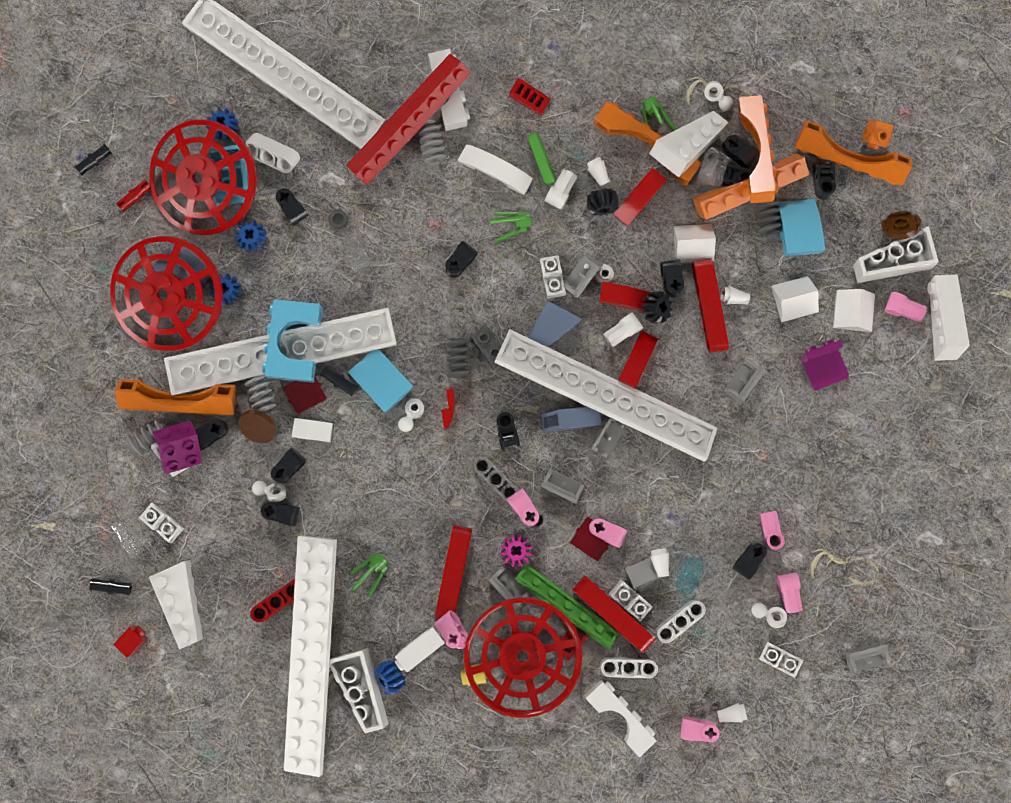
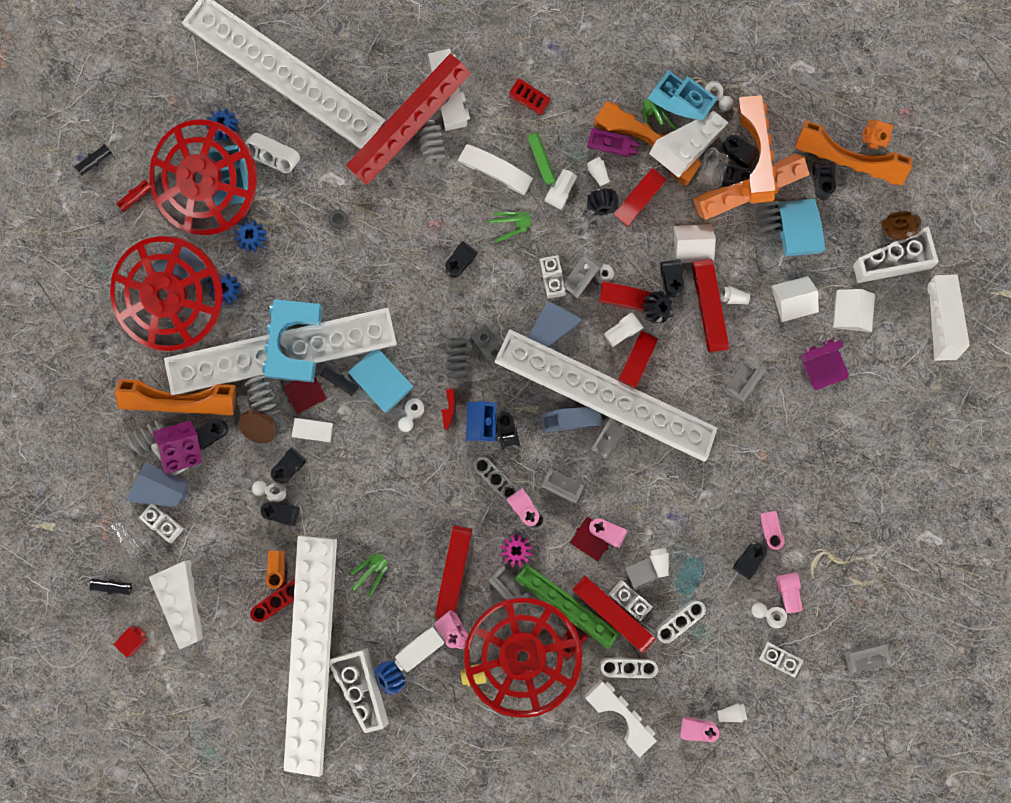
(157, 487): none -> sand blue slope
(276, 566): none -> orange piece
(292, 208): black piece -> none
(481, 421): none -> blue brick
(612, 143): none -> magenta hinge
(682, 97): none -> medium azure slope
(901, 306): bright pink piece -> none

